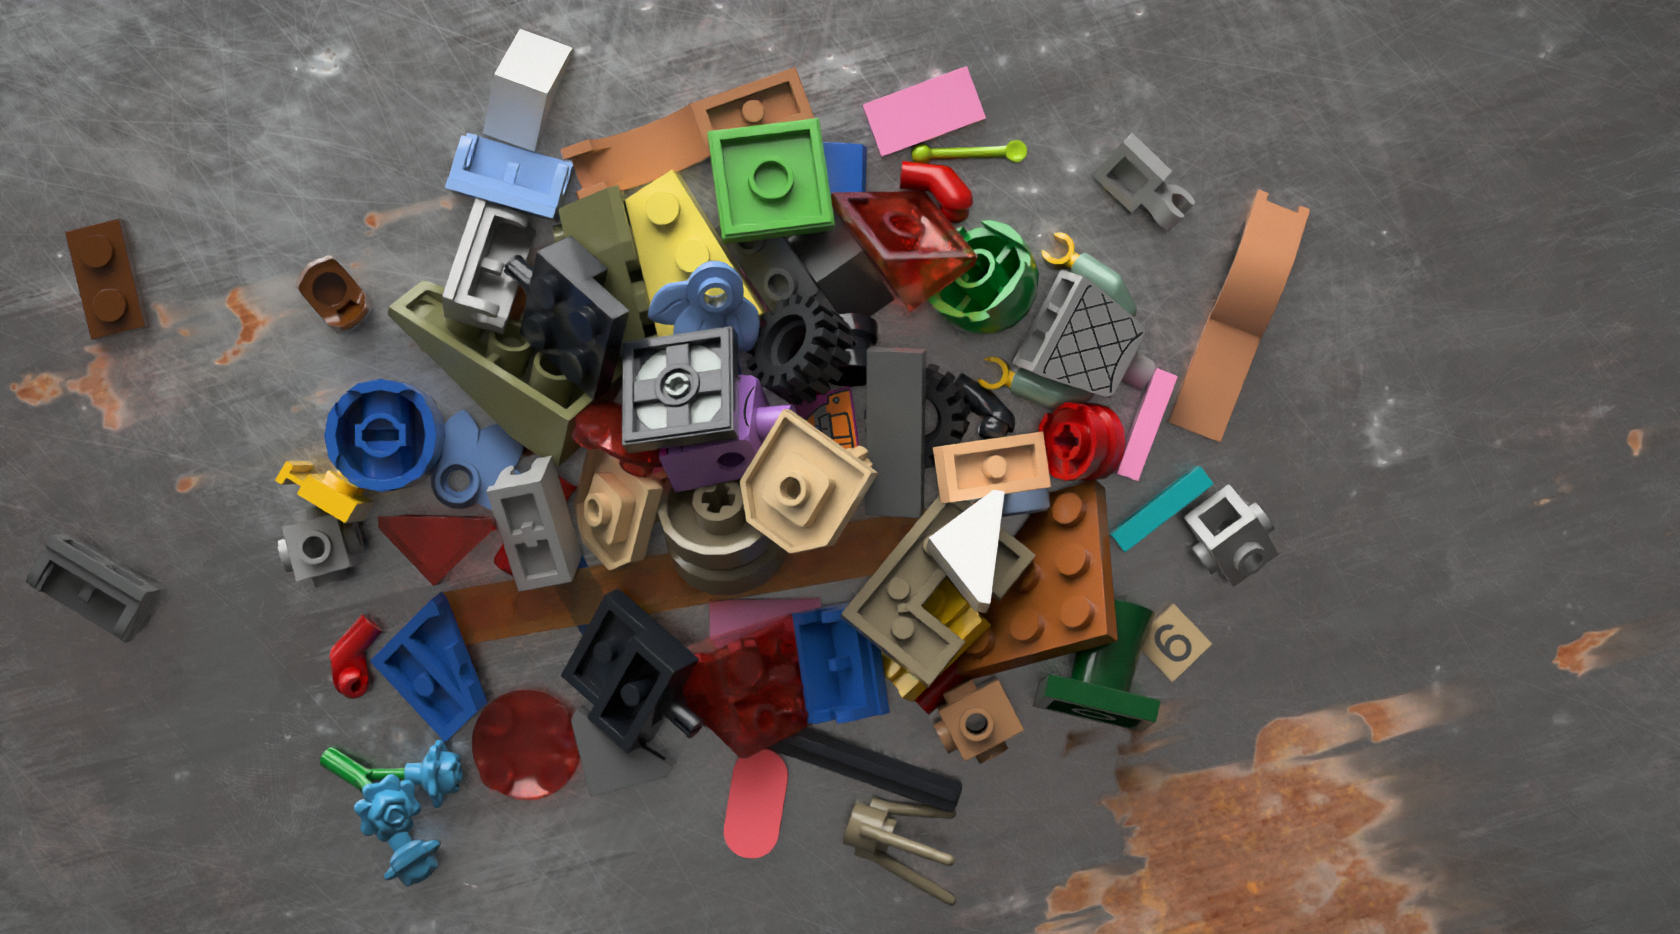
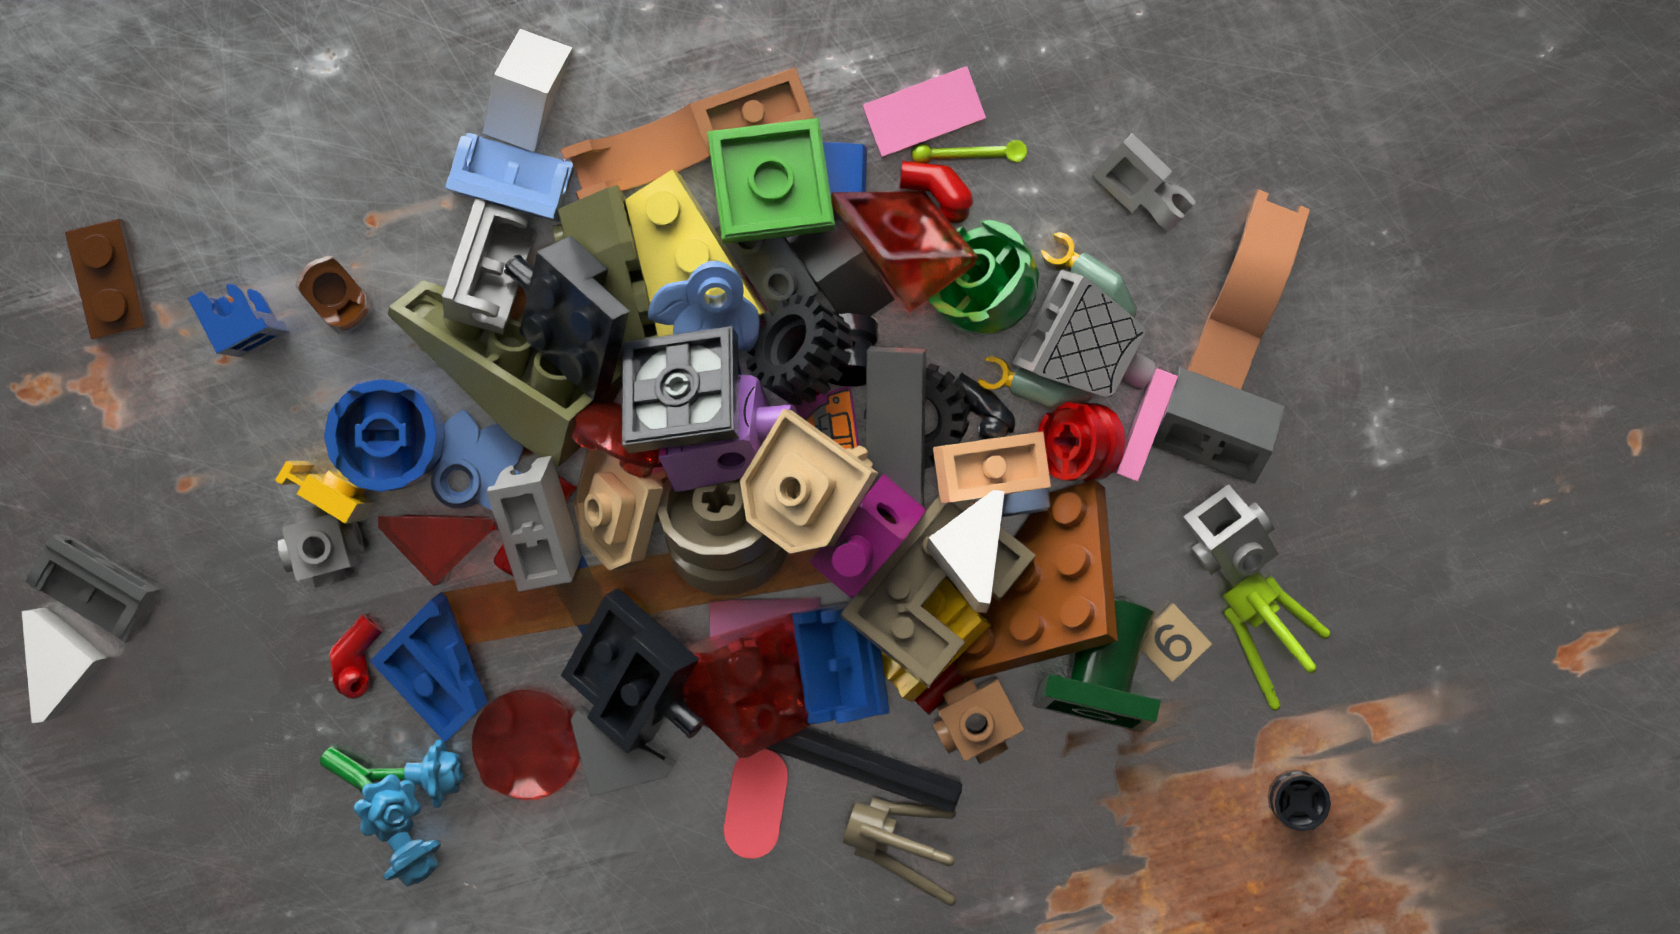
(56, 662): none -> white slope
(236, 326): none -> blue hinge
(868, 537): none -> magenta torso
(1160, 508): teal tile -> none
(1219, 426): none -> dark grey hinge
(1255, 602): none -> lime plant
(1306, 807): none -> black wheel

